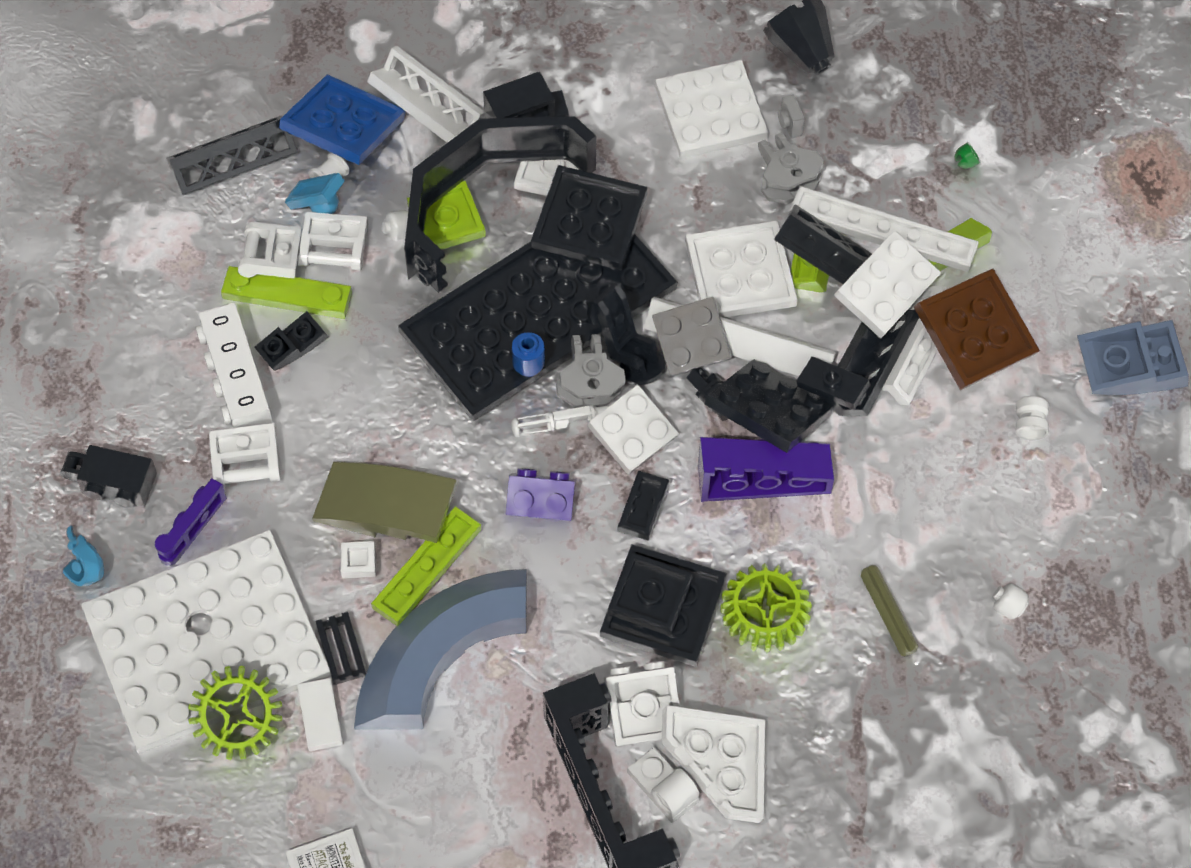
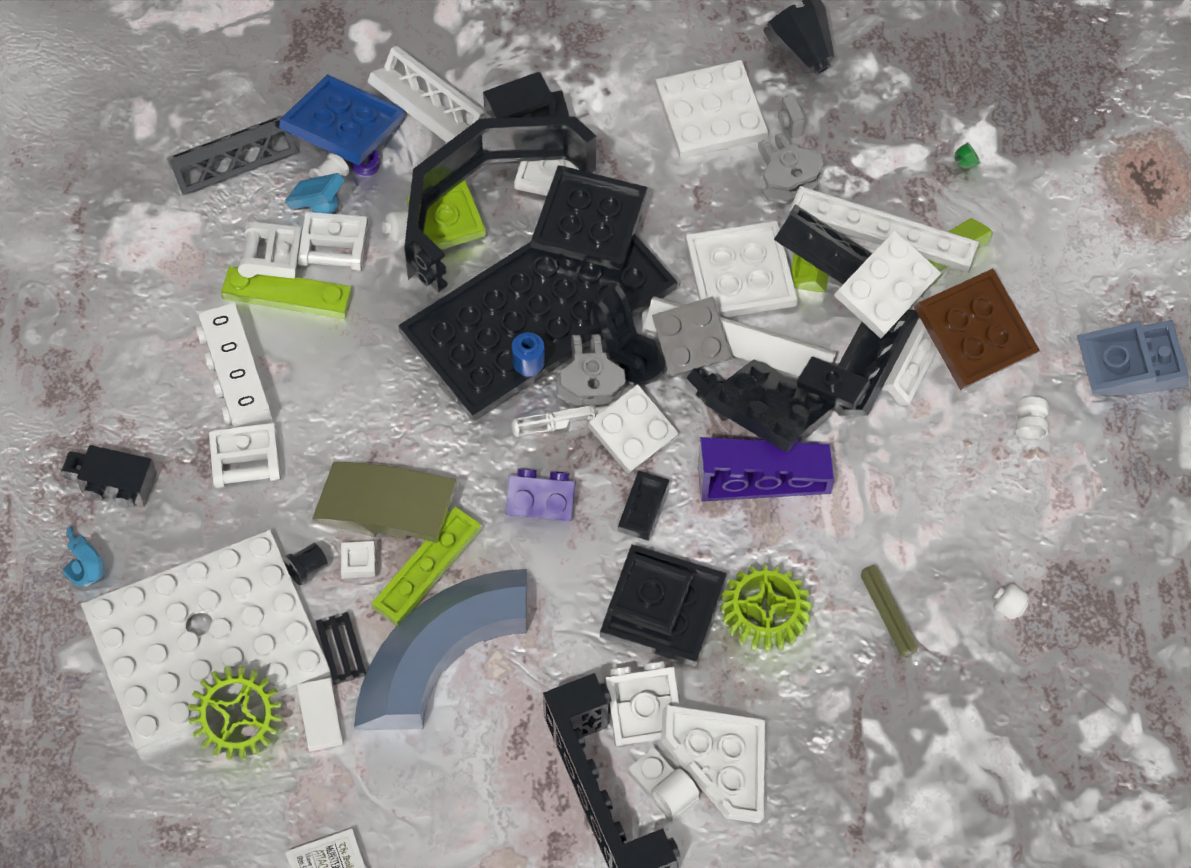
(190, 522): dark purple plate -> none
(292, 343): black slope -> none
(305, 563): none -> black bush
(369, 169): none -> dark purple bush

